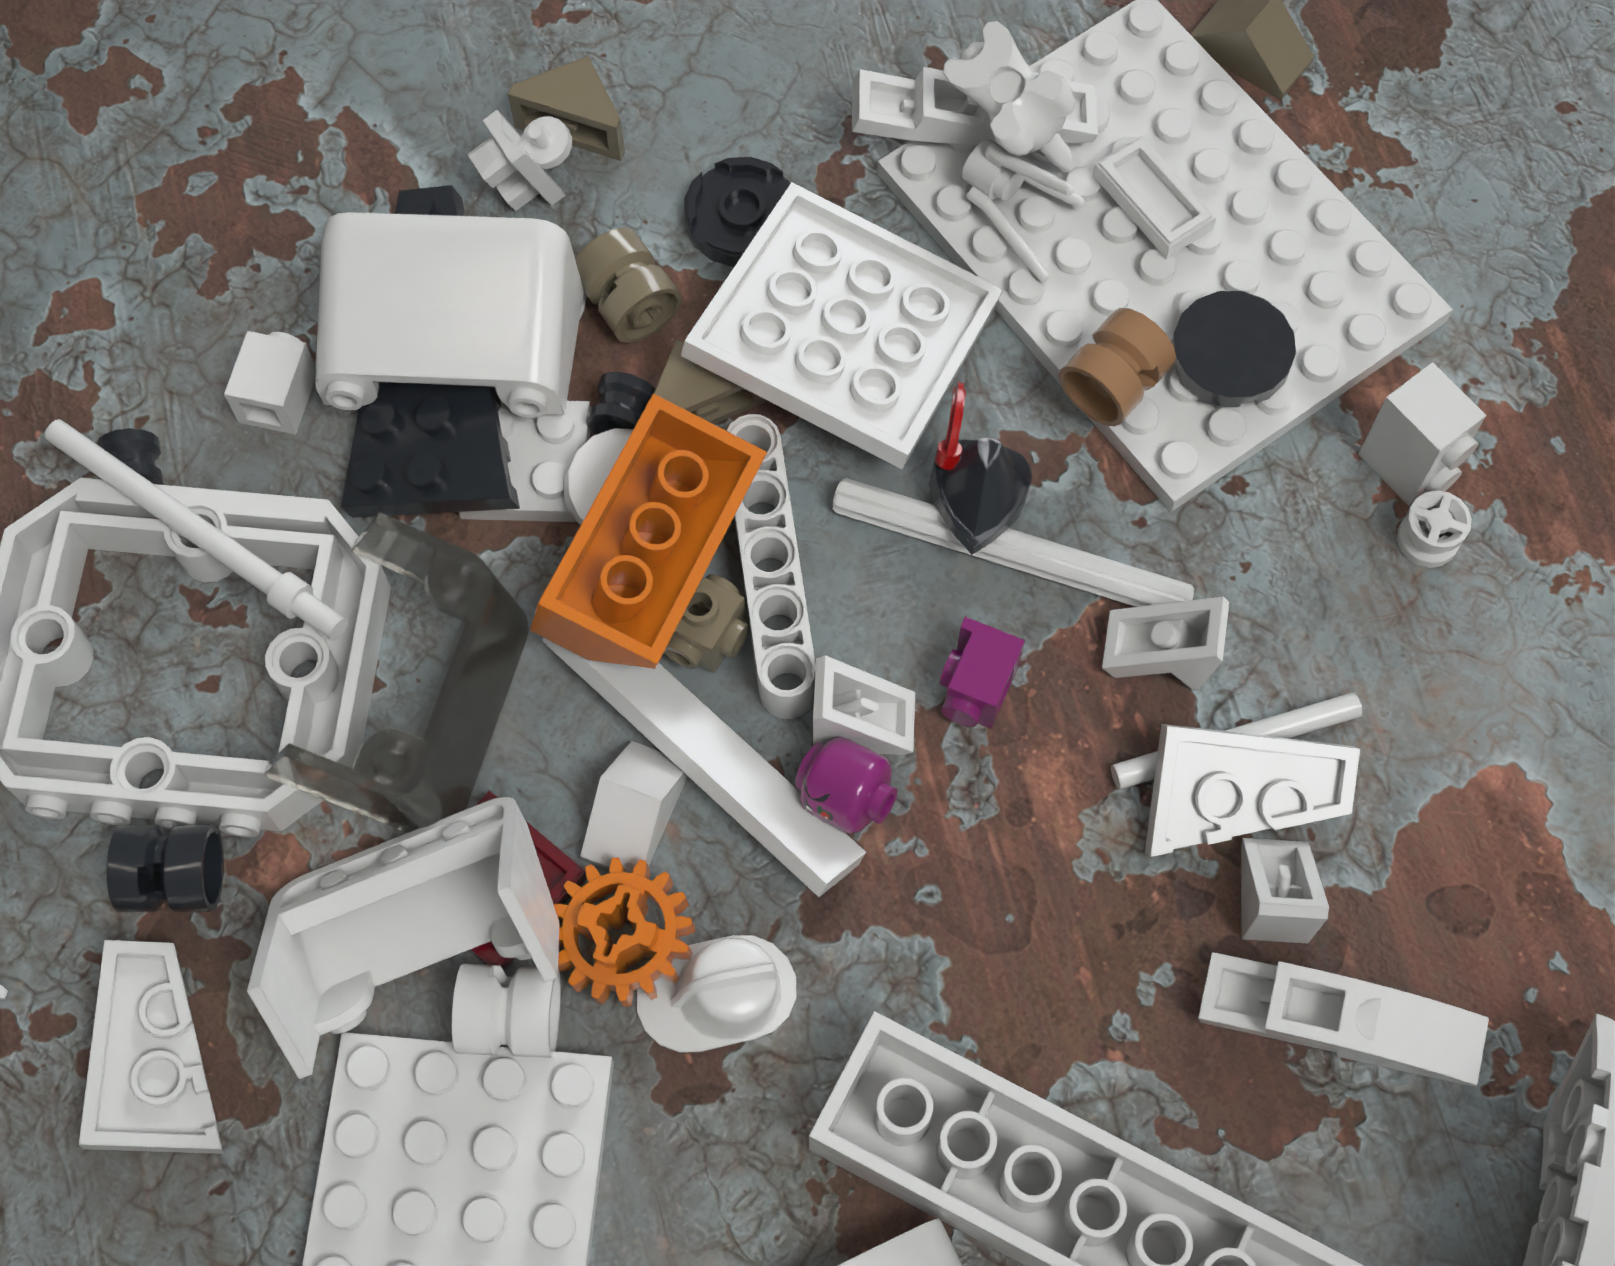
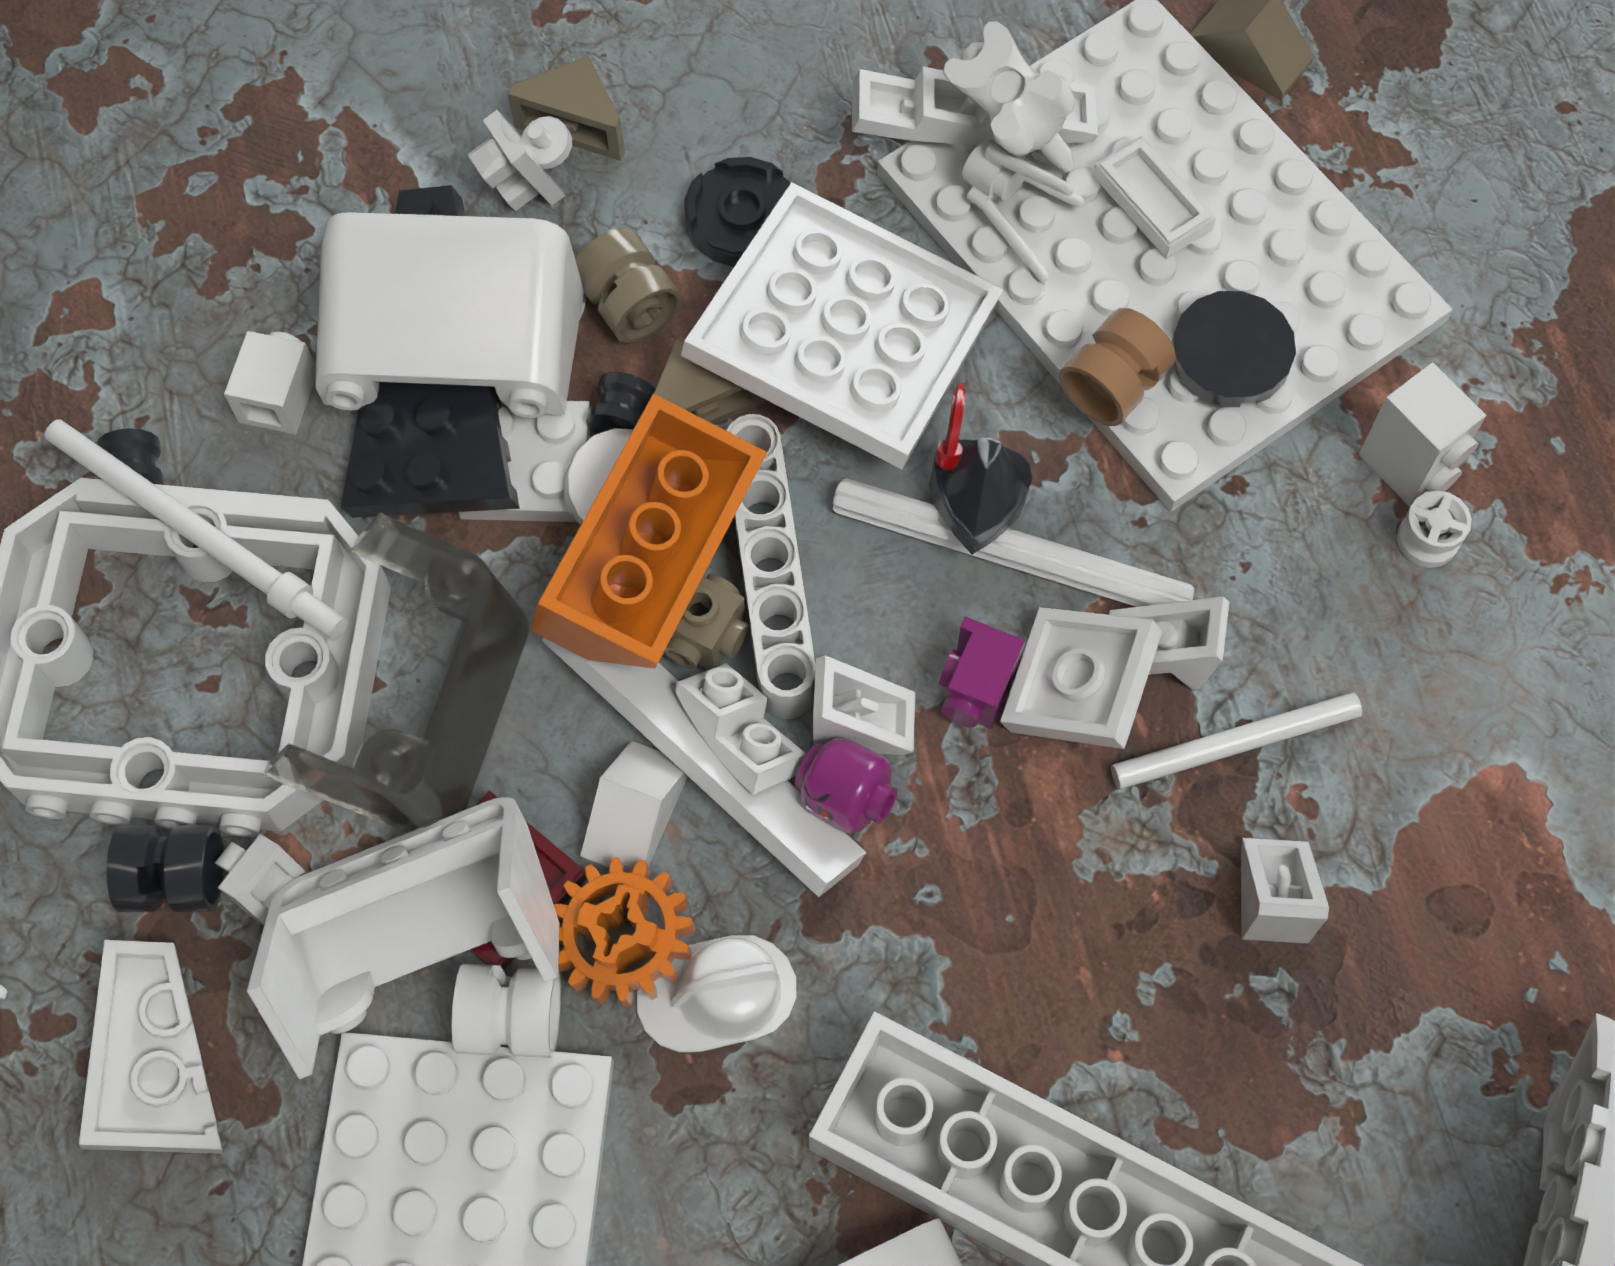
(256, 875): none -> white tile
(733, 725): none -> white slope
(1082, 677): none -> white plate
(1243, 783): white wing -> none
(1345, 1017): white slope -> none

